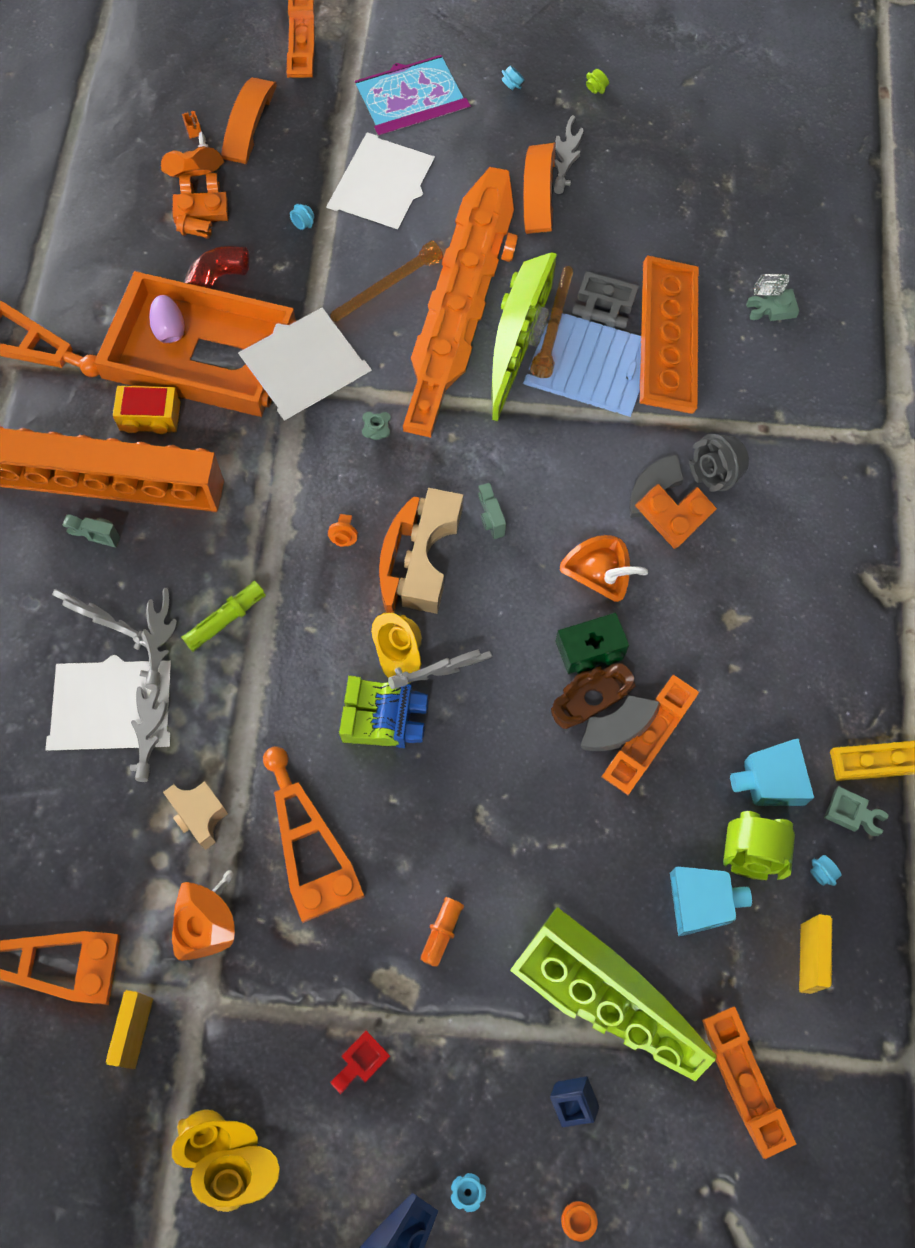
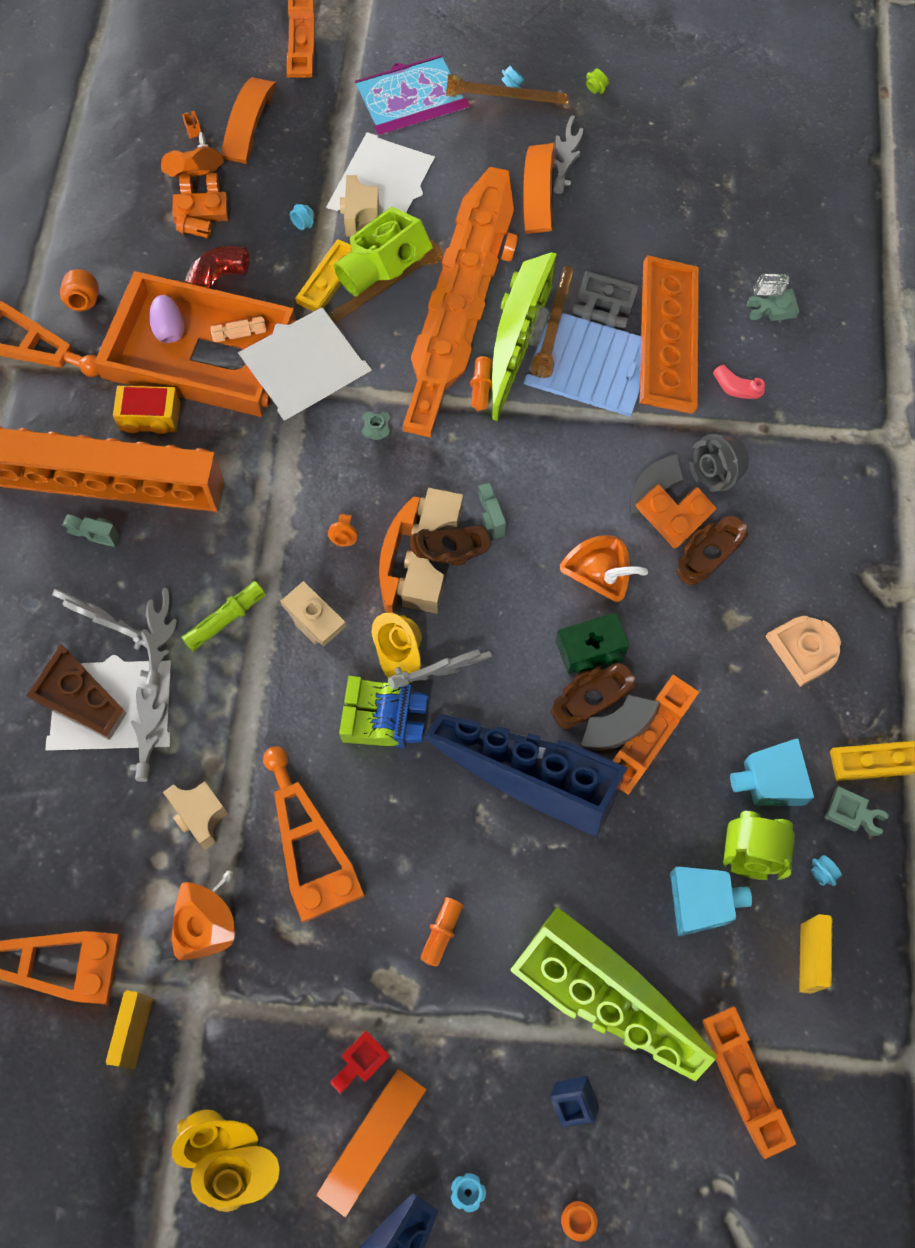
(76, 695): none -> reddish brown wing
(79, 290): none -> orange head
(238, 329): none -> light nougat axle
(312, 615): none -> tan brick
(323, 281): none -> yellow tile
(359, 205): none -> tan brick
(371, 1143): none -> orange slope
(382, 250): none -> lime brick
(456, 86): none -> clear orange piece
(468, 544): none -> reddish brown piece
(481, 383): none -> orange axle
(542, 774): none -> dark blue wedge
(725, 535): none -> reddish brown piece
(739, 387): none -> coral arm
(806, 647): none -> light nougat tile

